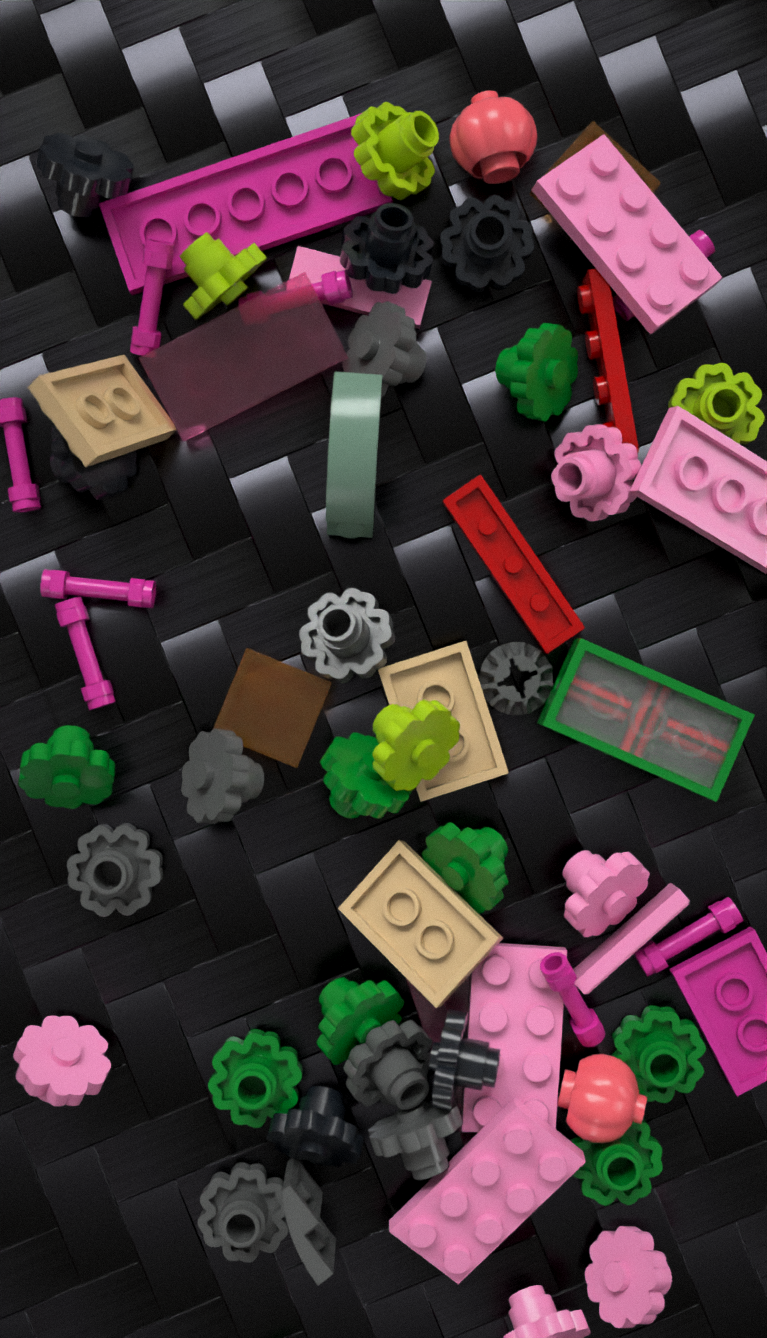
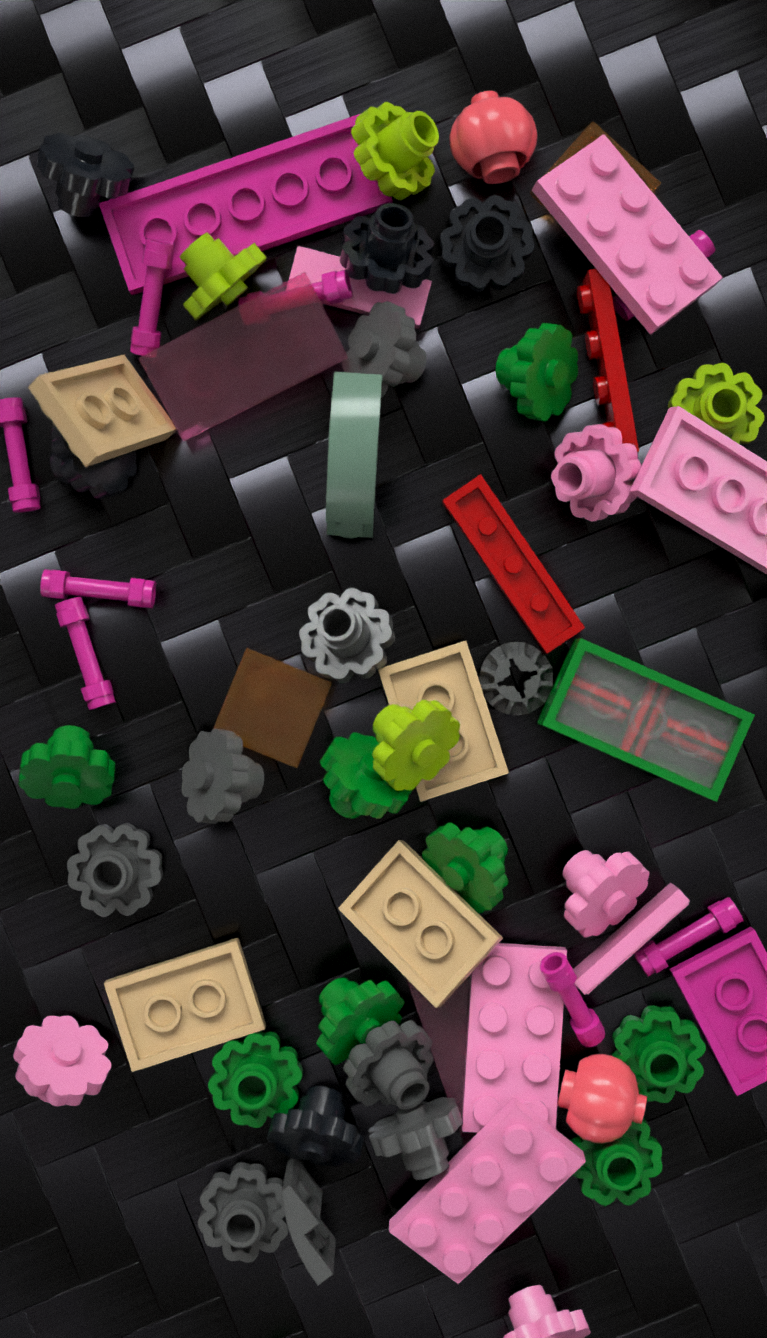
(185, 1004): none -> tan plate
(460, 1061): black plant -> none
(627, 1277): bright pink plant -> none

